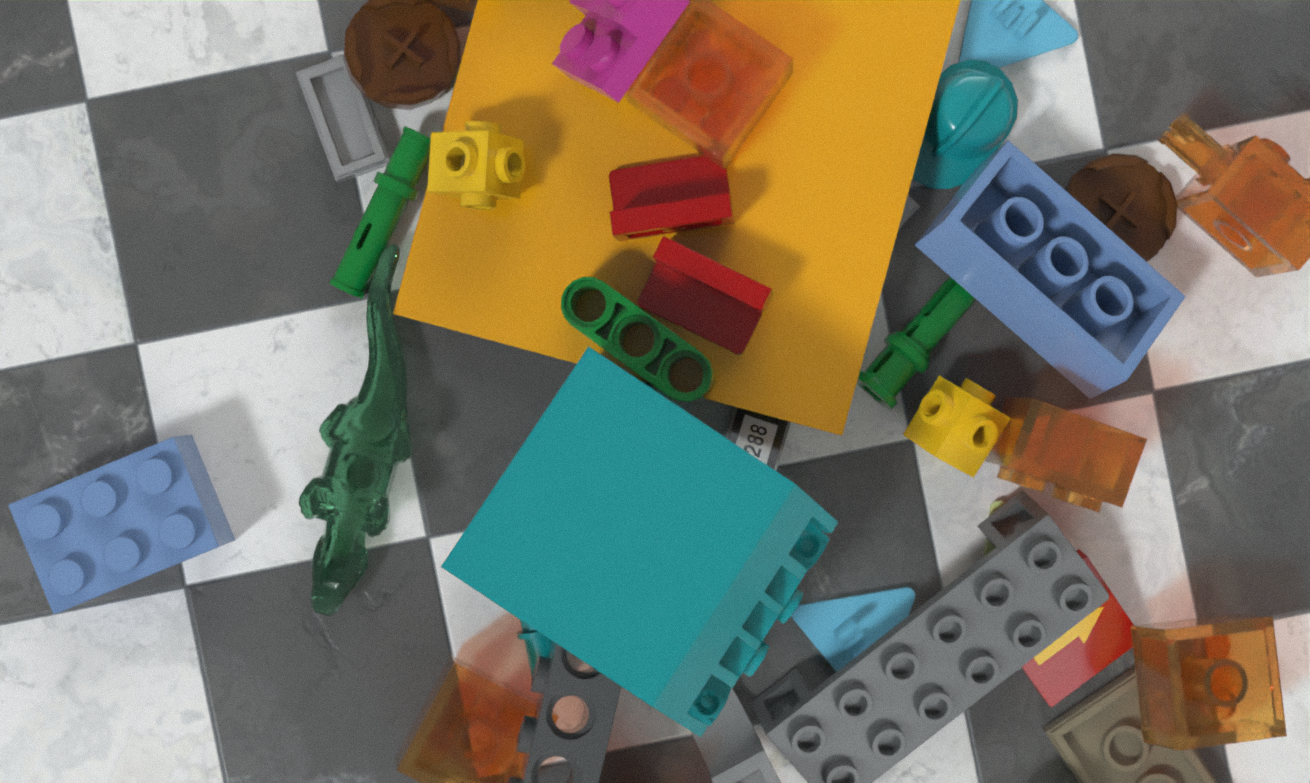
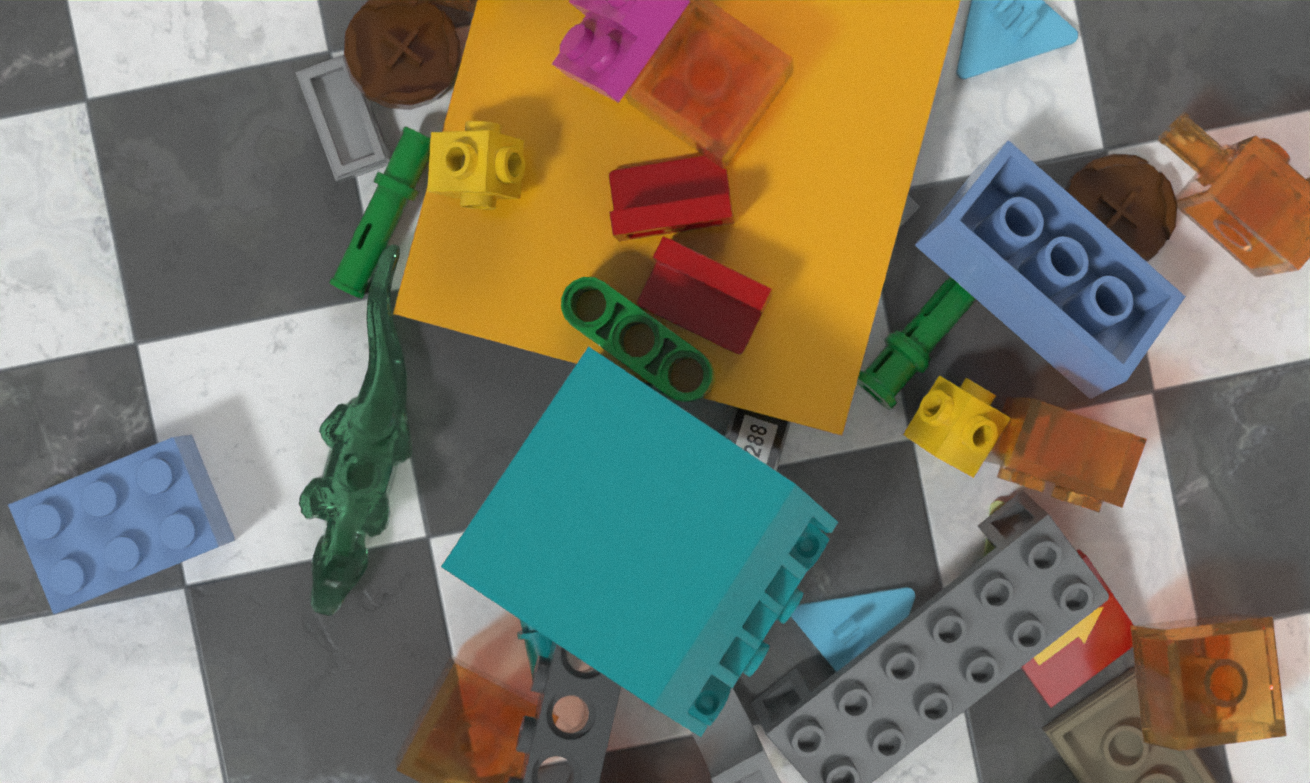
(966, 123): teal piece -> none

